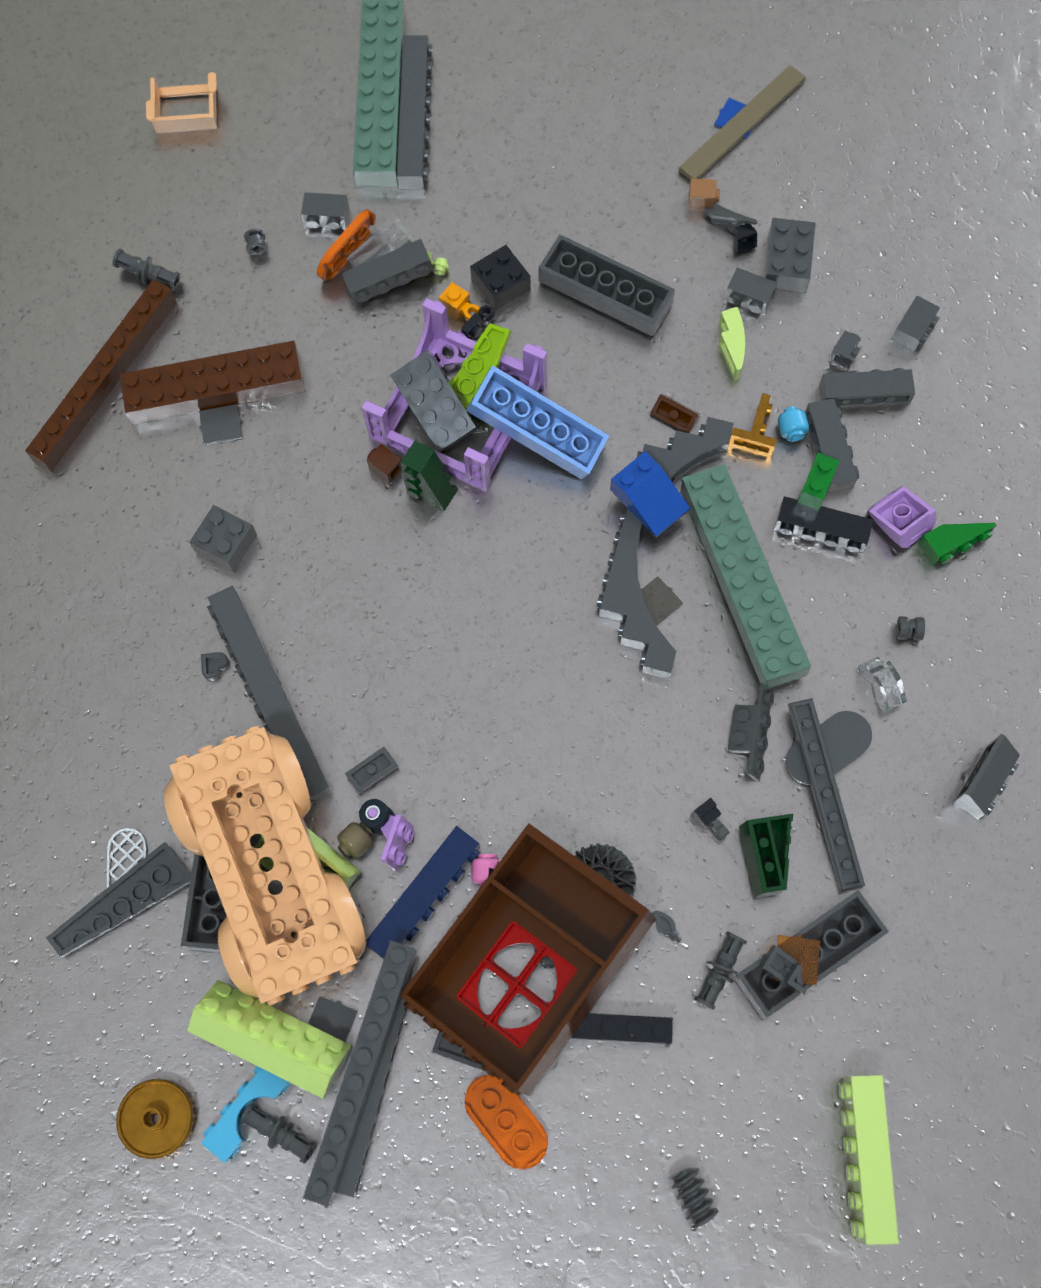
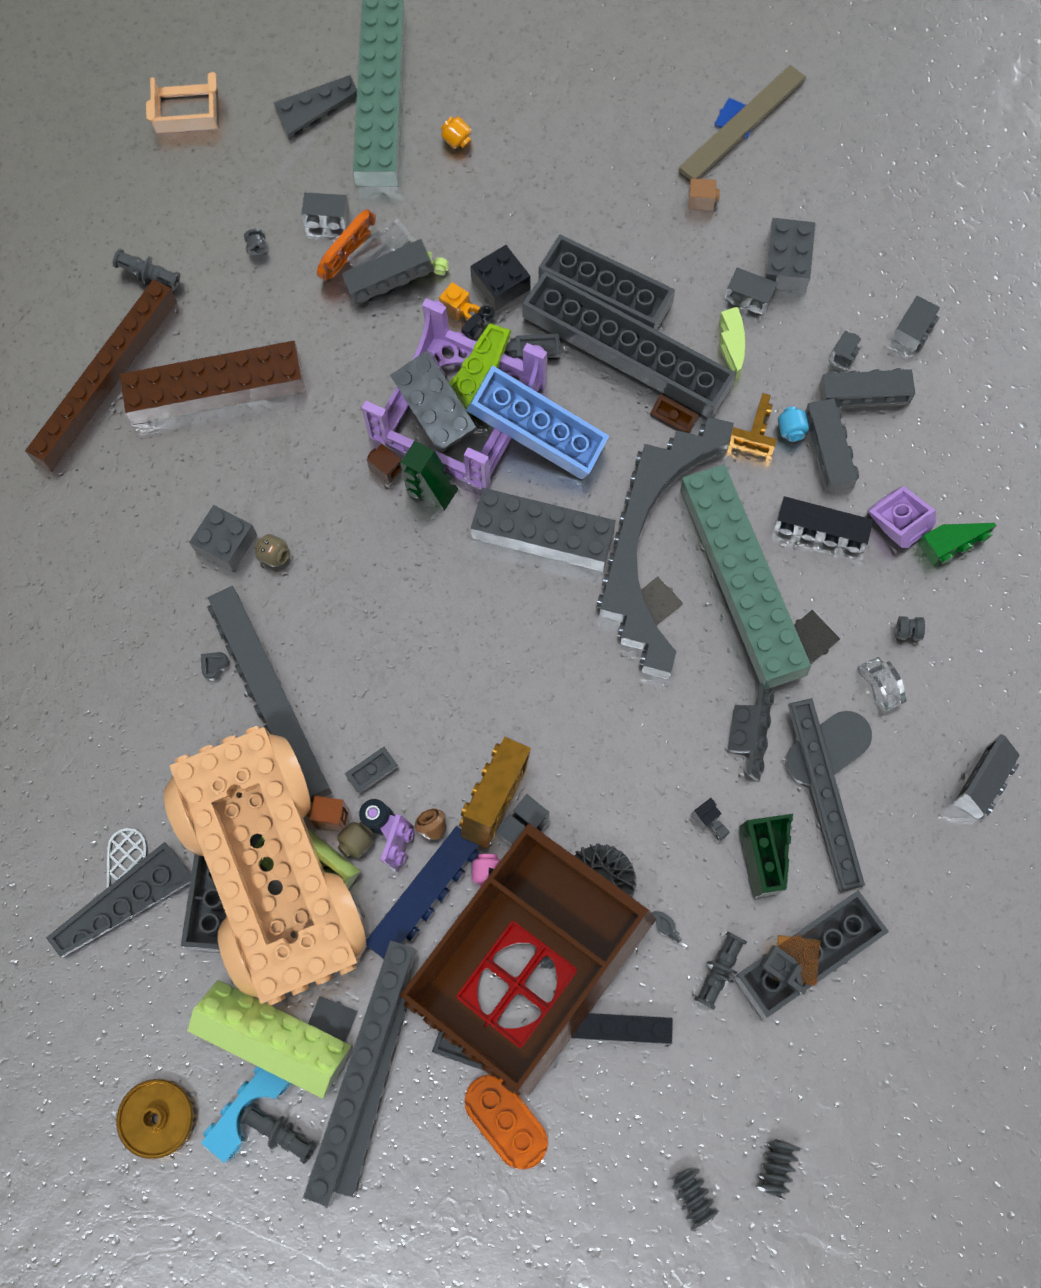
(220, 424): dark grey piece -> none
(272, 550): none -> dark tan head
(305, 107): none -> dark grey wing
(328, 813): none -> dark orange brick
(413, 112): dark grey brick -> none
(431, 824): none -> medium nougat cone
(456, 132): none -> light orange head
(494, 792): none -> pearl gold brick
(525, 812): none -> dark grey piece
(542, 529): none -> dark grey brick
(548, 342): none -> dark grey hinge
(628, 344): none -> dark grey brick
(649, 494): blue slope -> none
(722, 215): dark grey piece -> none
(744, 236): black piece -> none
(778, 1168): none -> dark grey piece
(815, 635): none -> clear smoke piece
(818, 481): green brick -> none
(868, 1160): yellowish green brick -> none

